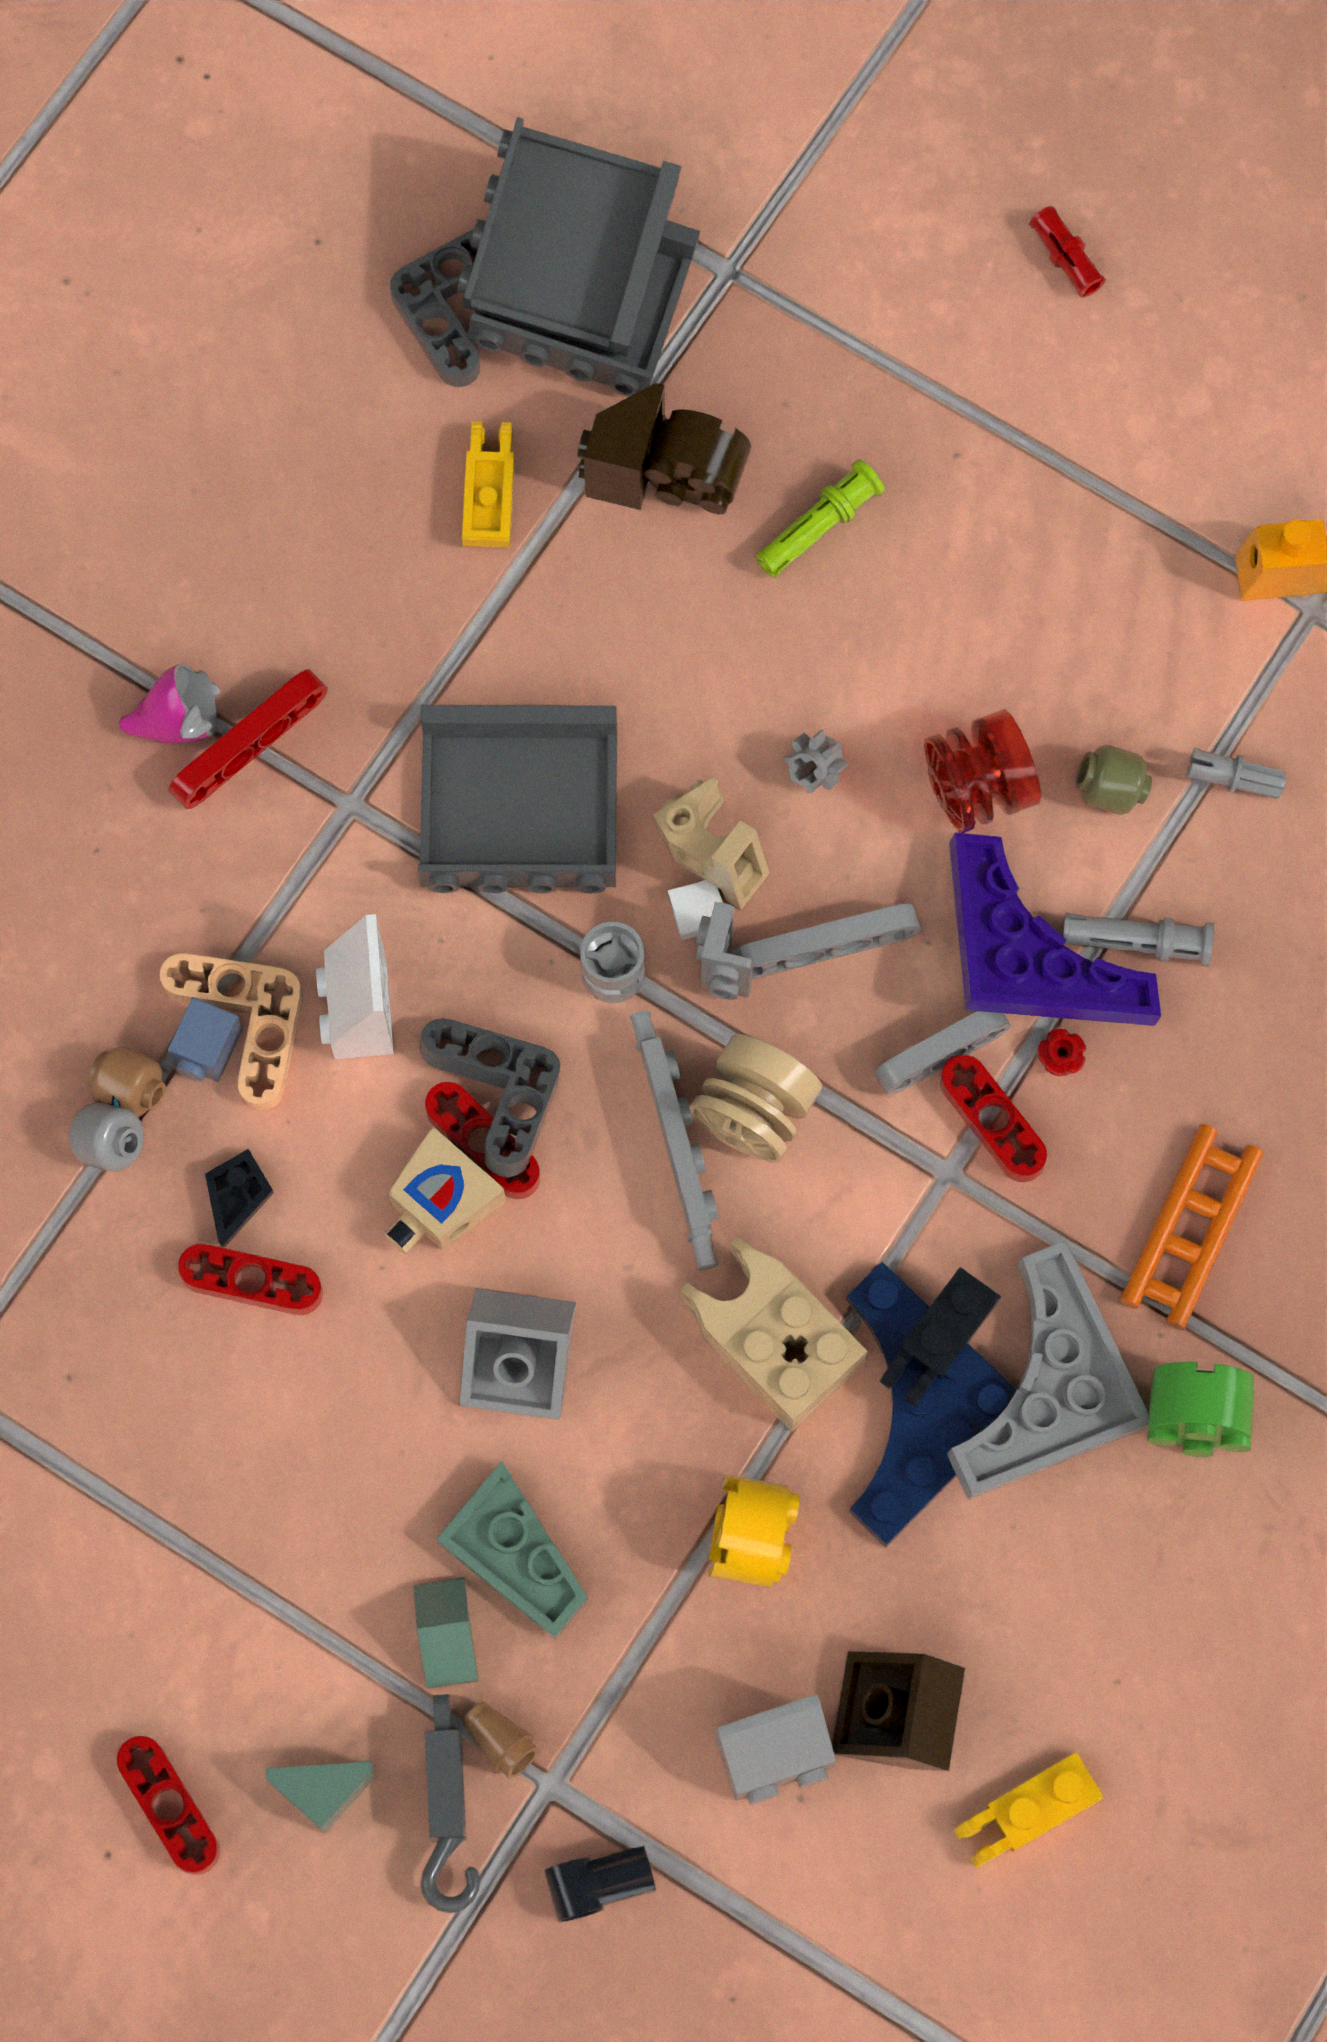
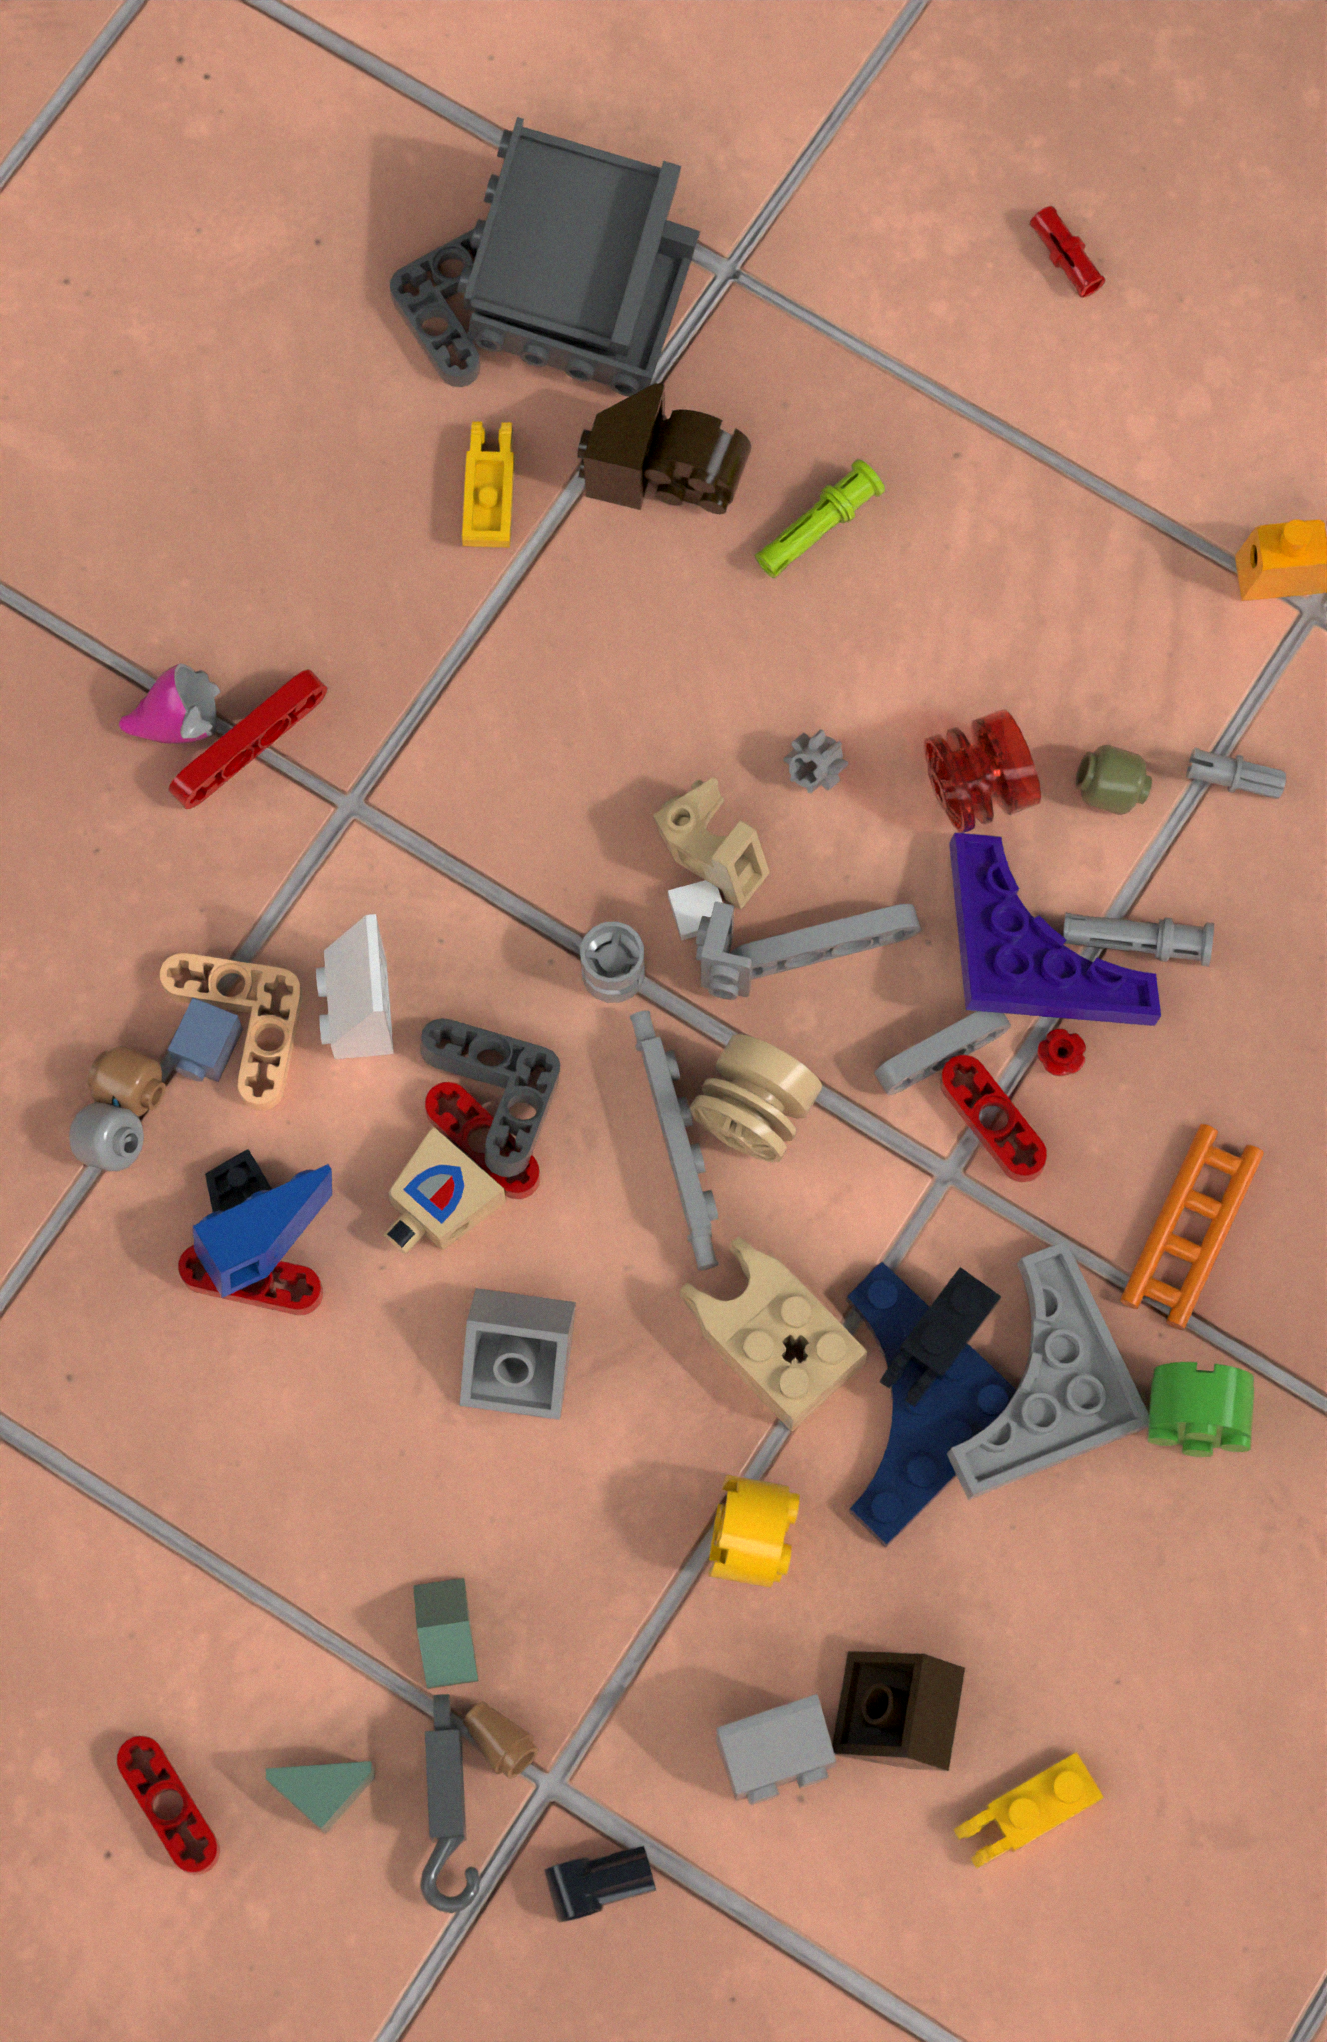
(254, 1236): none -> blue slope
(513, 1554): sand green wing -> none
(518, 797): dark grey panel -> none

